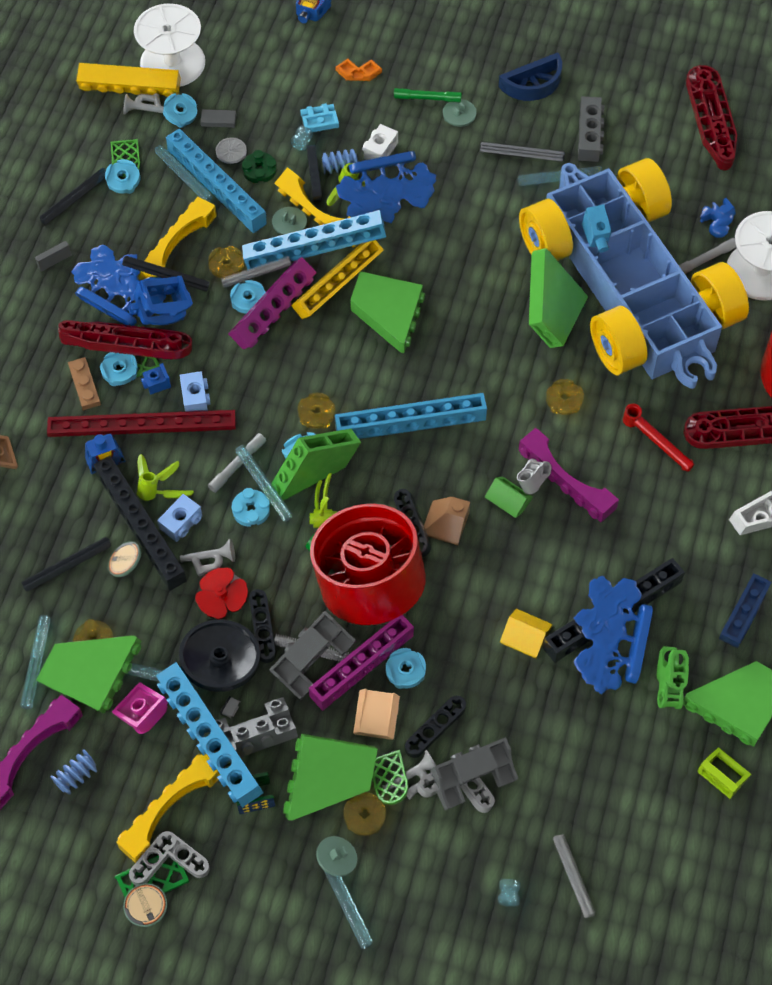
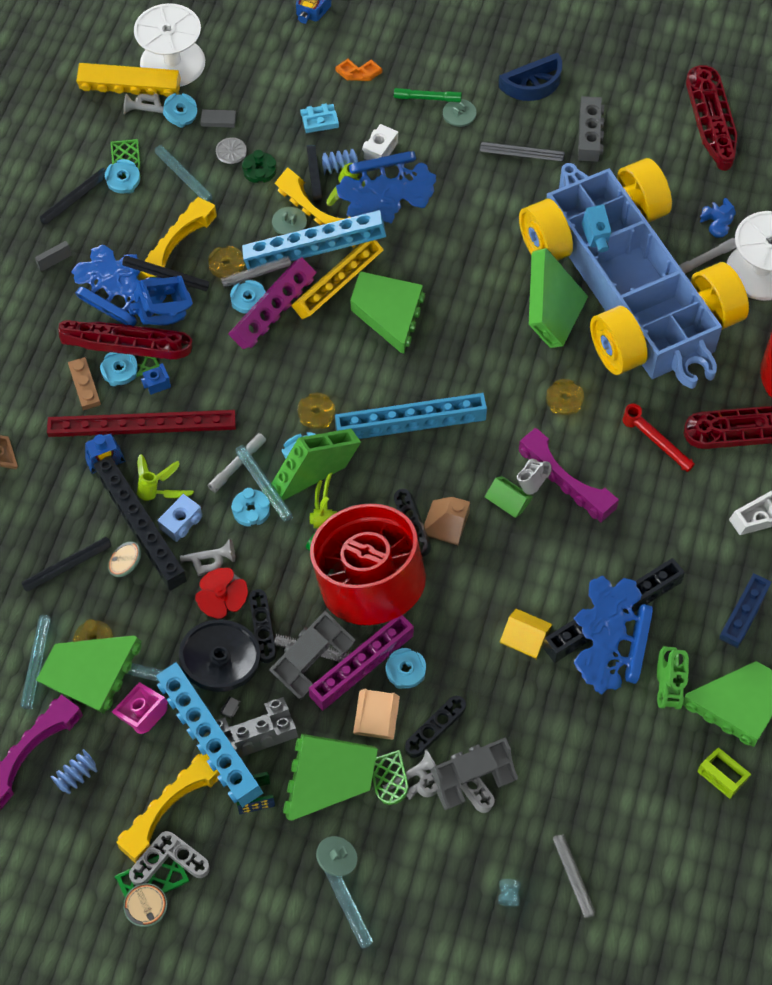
(194, 383): light blue brick -> none
(216, 180): dark azure brick -> none
(302, 137): clear light blue wheel -> none
(373, 806): clear yellow plate -> none
(552, 176): clear light blue axle -> none

